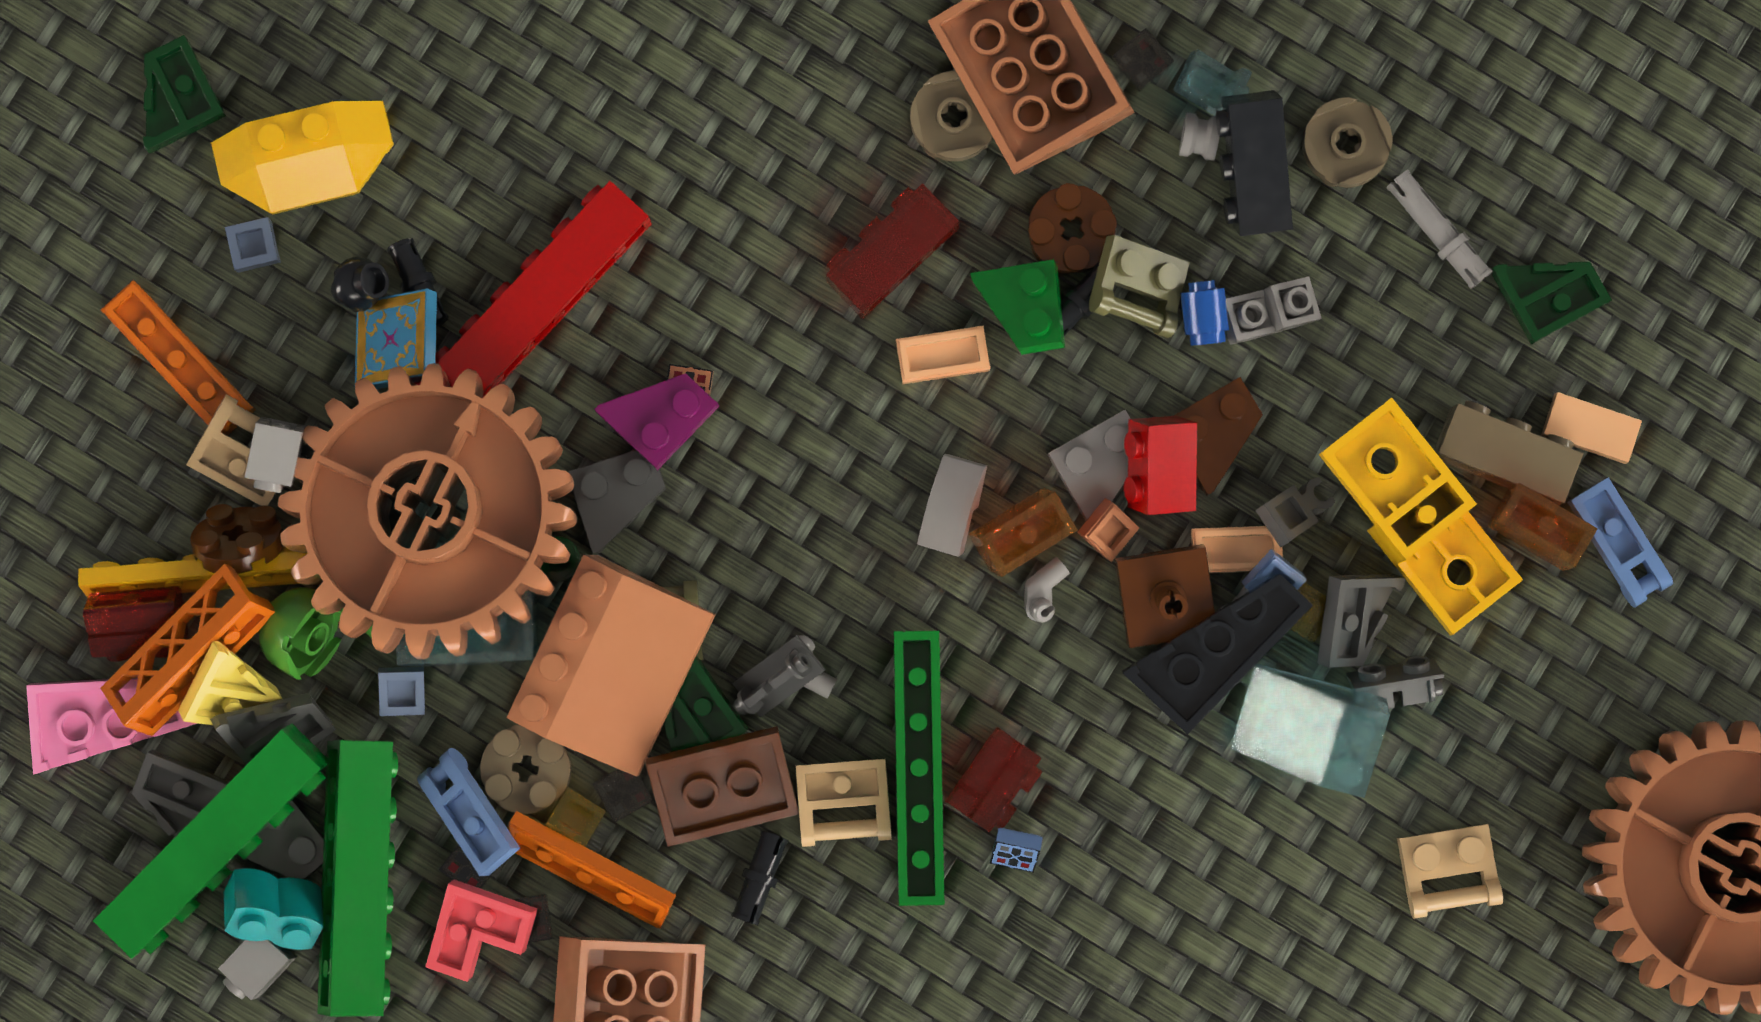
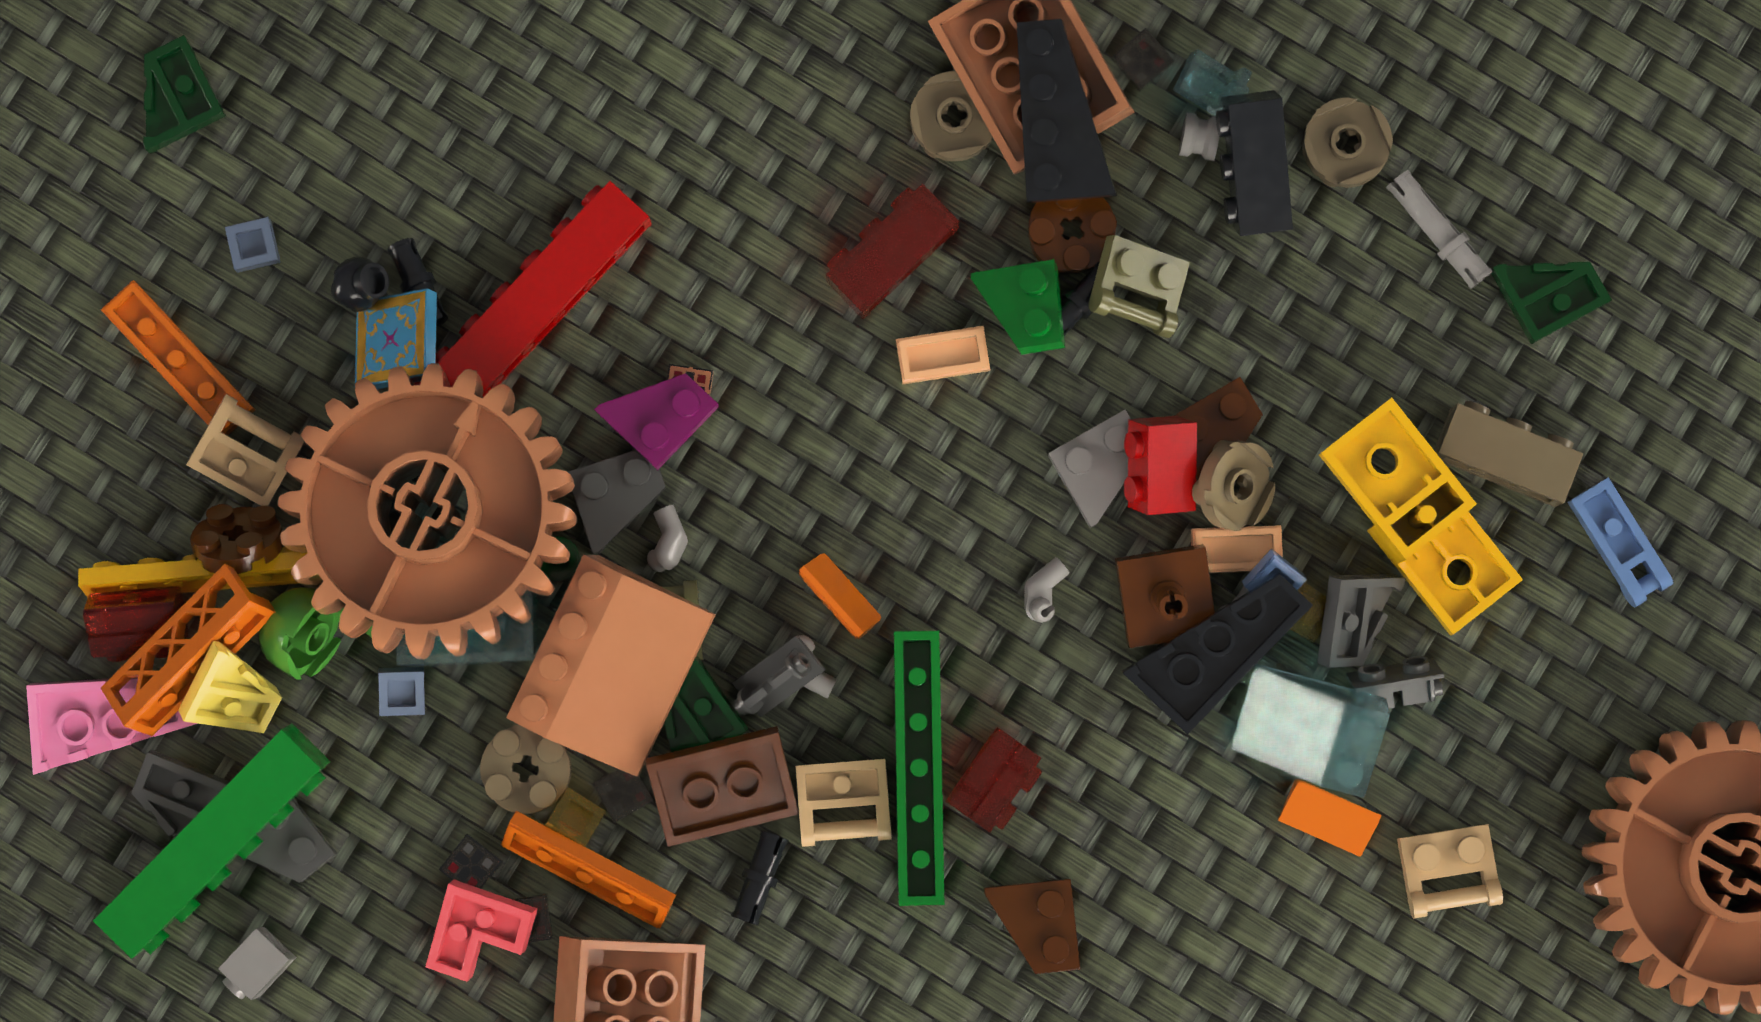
(253, 727): dark grey wing -> none
(273, 909): teal brick -> none
(274, 454): light grey brick -> none
(304, 154): yellow wedge -> none
(356, 878): green brick -> none
(468, 813): medium blue plate -> none
(672, 542): none -> light grey arm
(839, 595): none -> orange slope
(951, 505): light grey slope -> none
(1016, 849): medium blue tile -> none
(1023, 532): clear orange brick -> none
(1040, 922): none -> reddish brown wing
(1058, 127): none -> black wing
(1108, 529): nougat tile -> none
(1204, 313): blue brick -> none
(1217, 479): none -> dark tan plate
(1271, 310): light grey slope -> none
(1293, 511): dark grey plate -> none
(1329, 817): none -> orange slope
(1542, 527): clear orange brick -> none
(1592, 427): light nougat tile -> none

